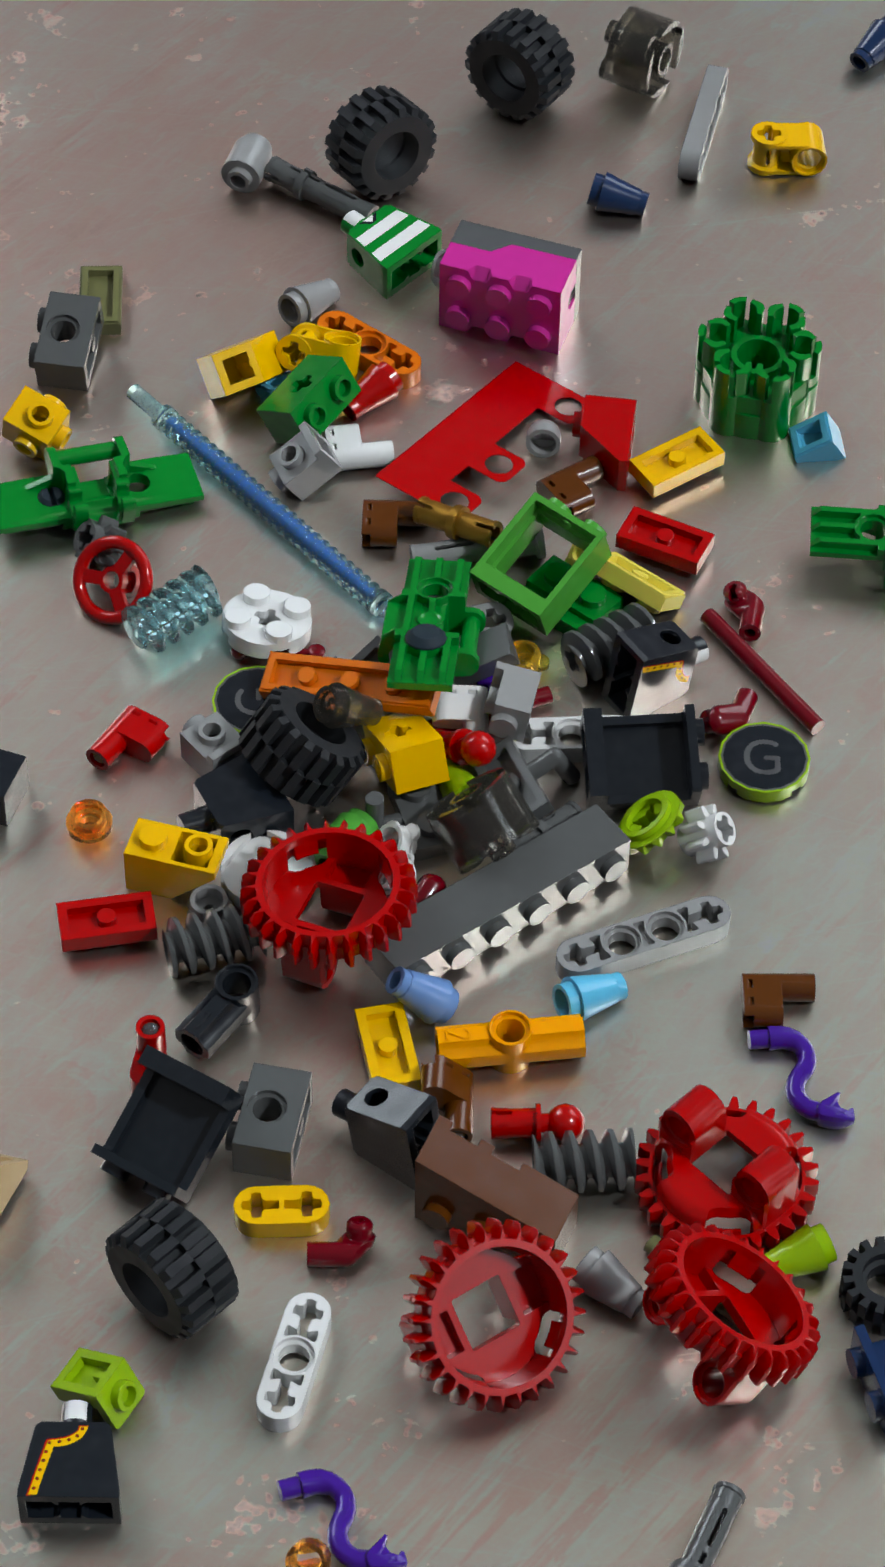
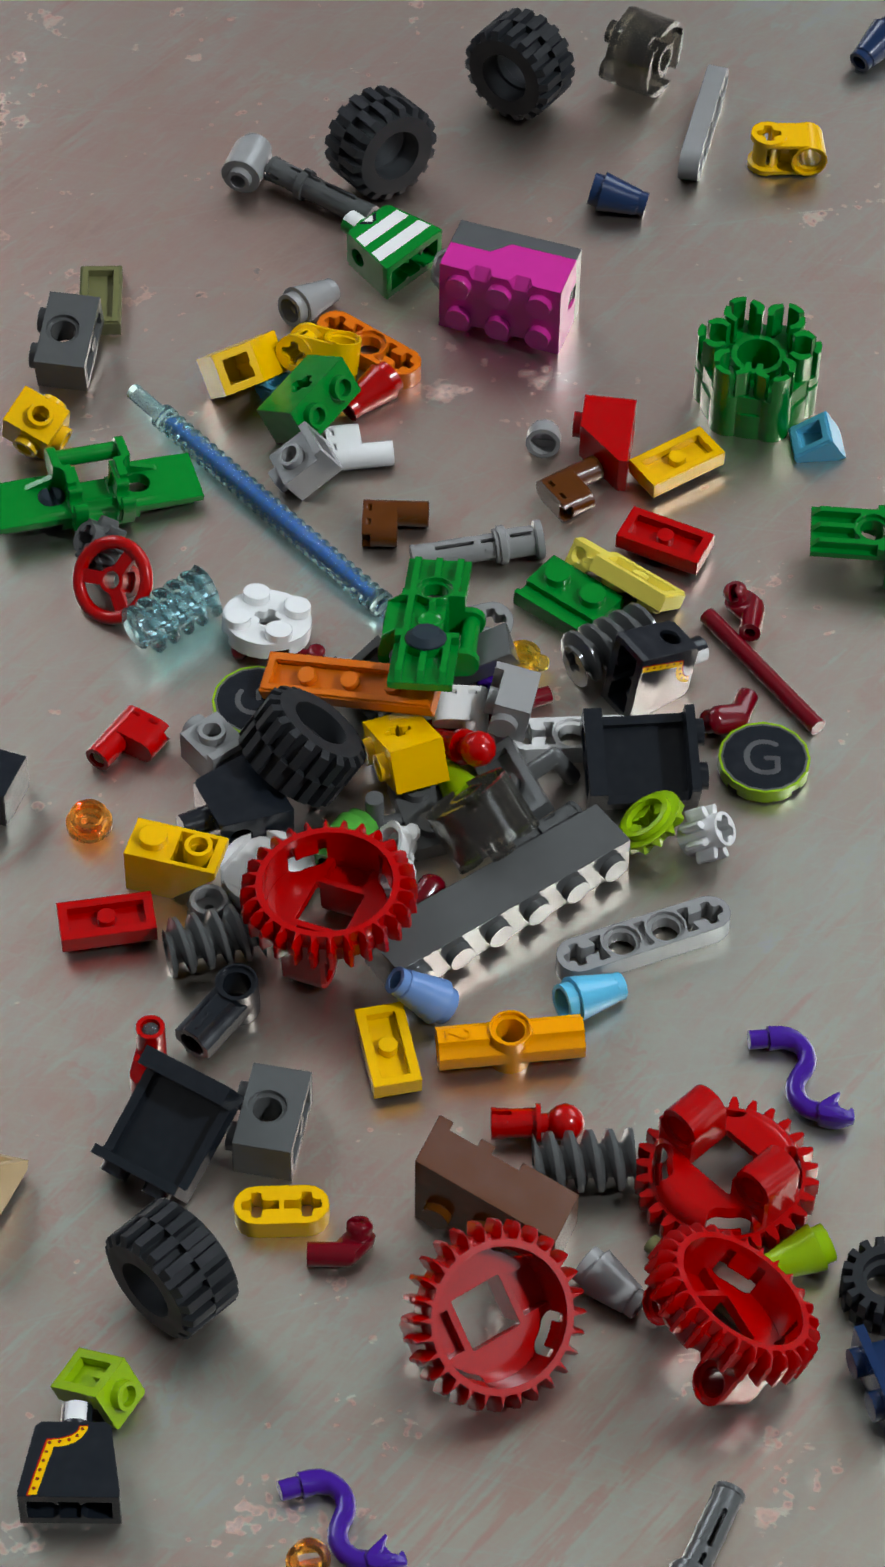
(298, 1382): white beam -> none
(344, 707): clear smoke cone -> none
(388, 1124): black torso -> none
(453, 1090): reddish brown piece -> none
(456, 521): pearl gold pin -> none
(471, 433): red piece -> none
(523, 603): bright green window -> none
(765, 992): reddish brown piece -> none

